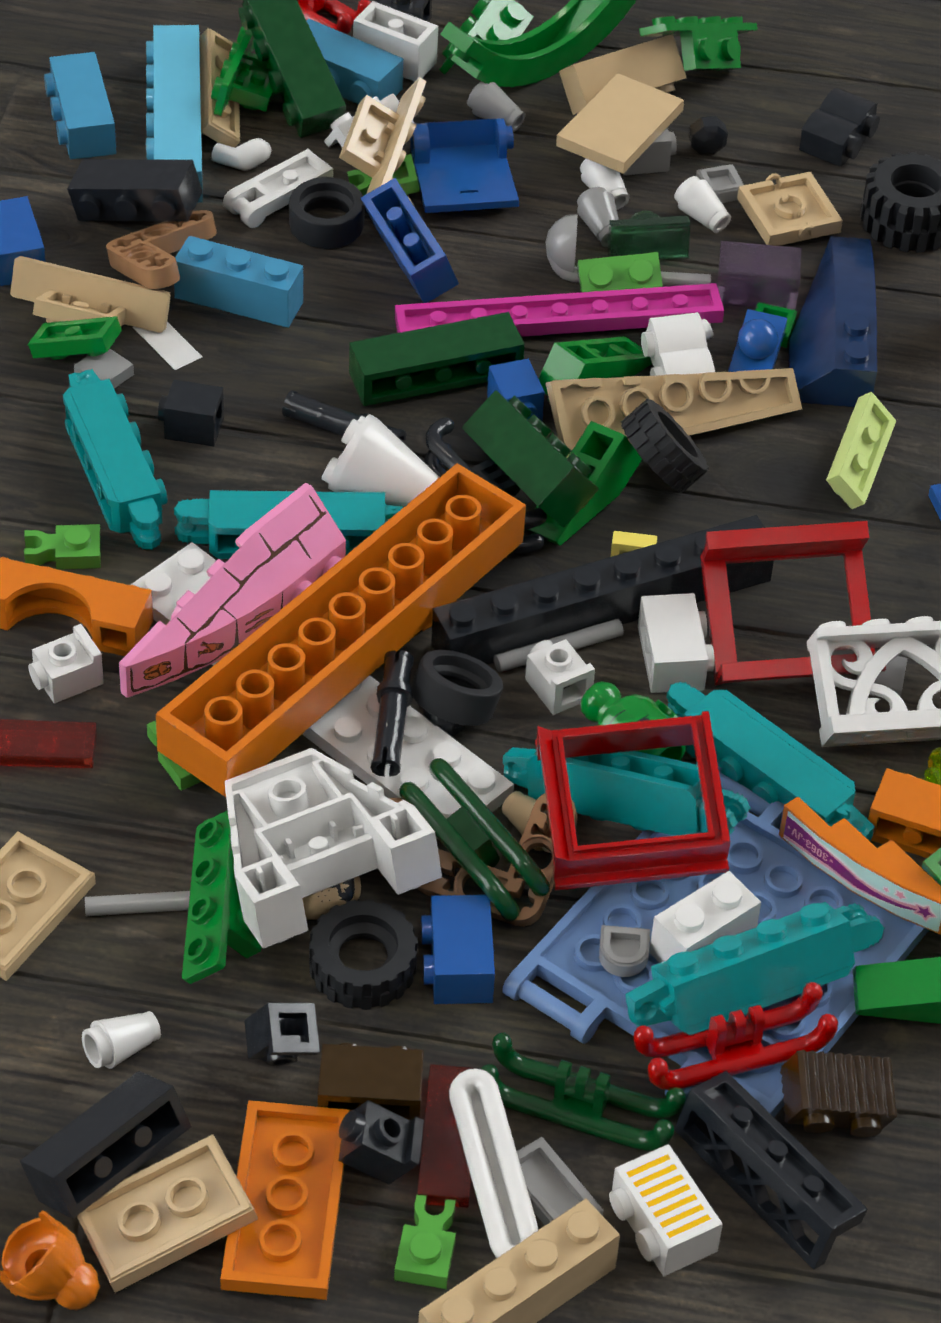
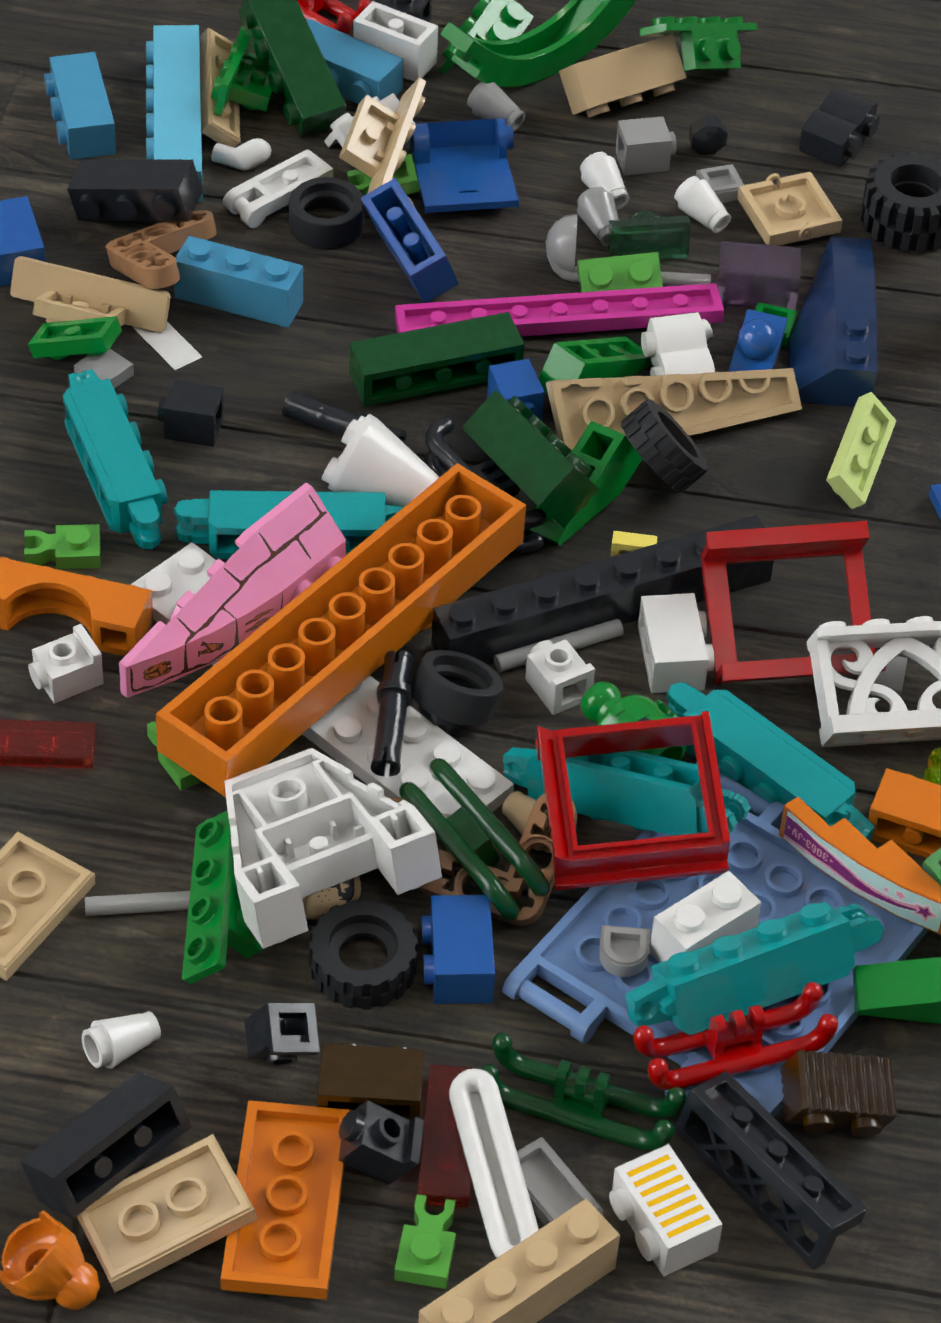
(620, 123): tan tile -> none

